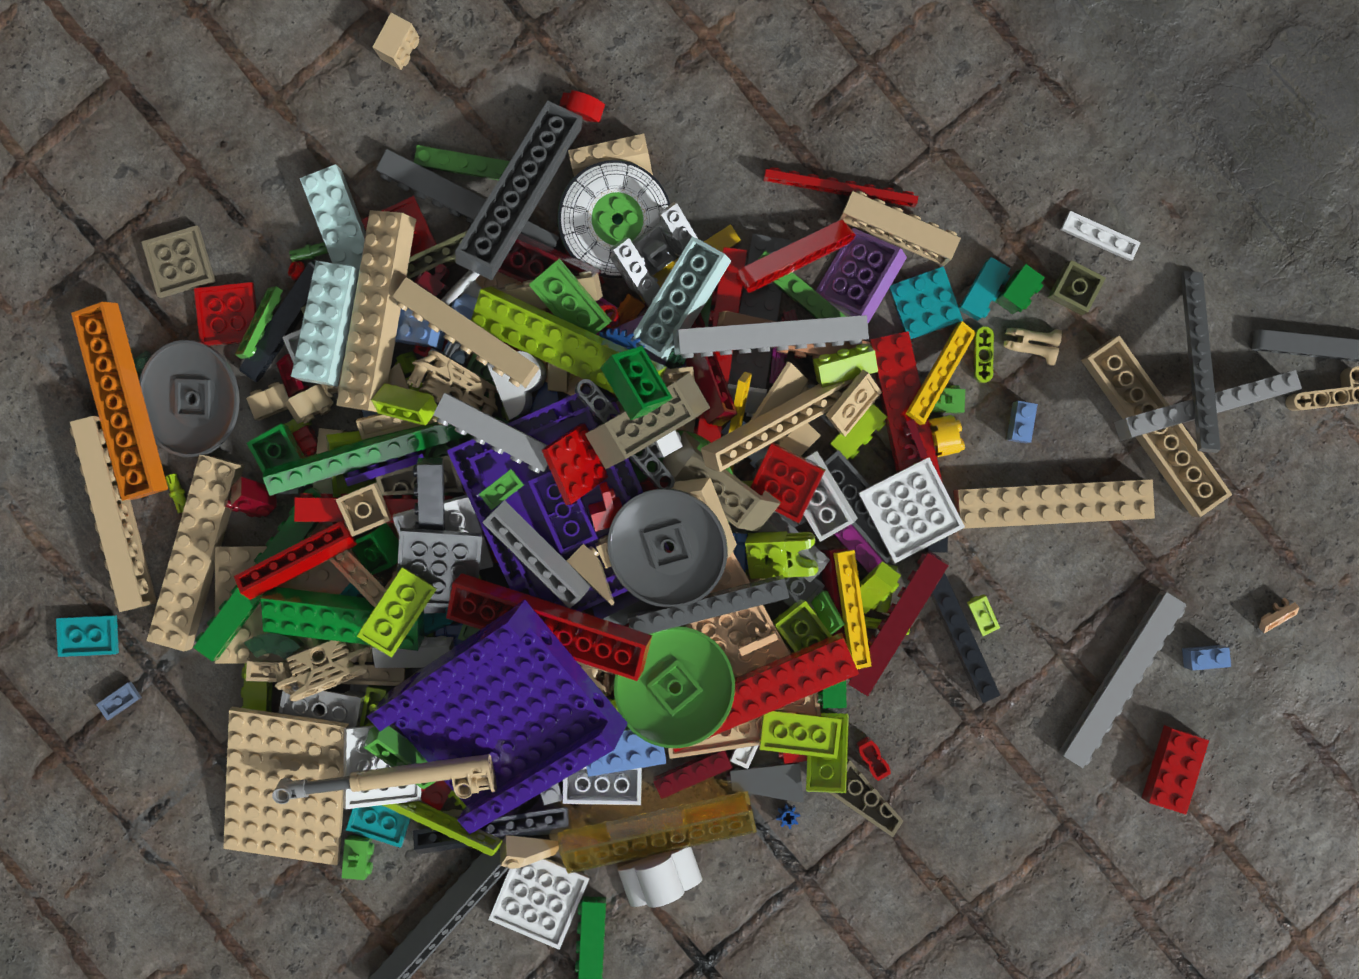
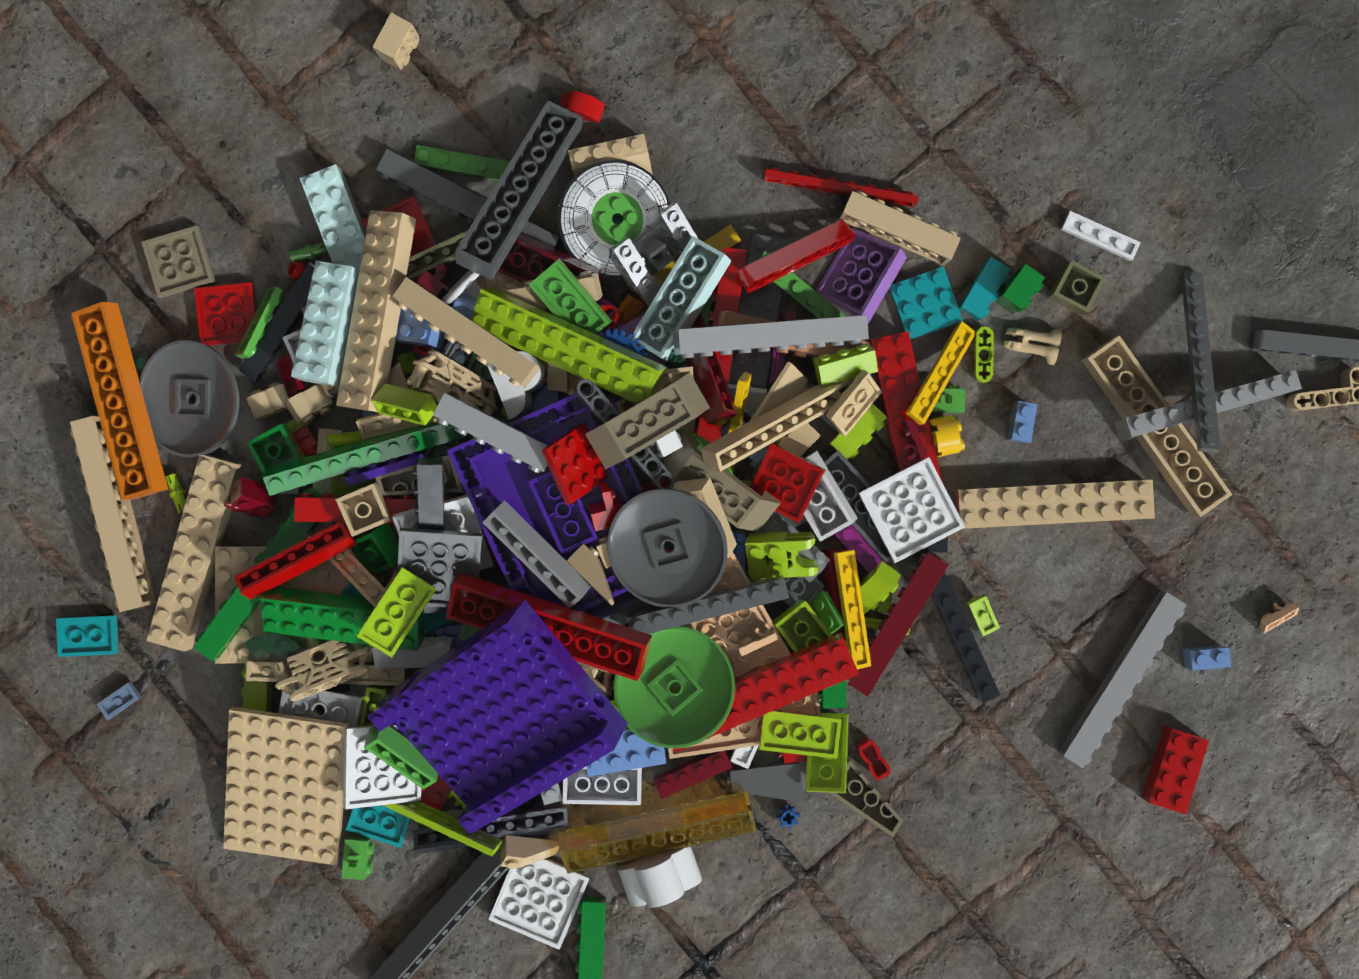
(473, 771): tan piece -> none
(501, 489): bright green plate -> none
(635, 382): green slope -> none

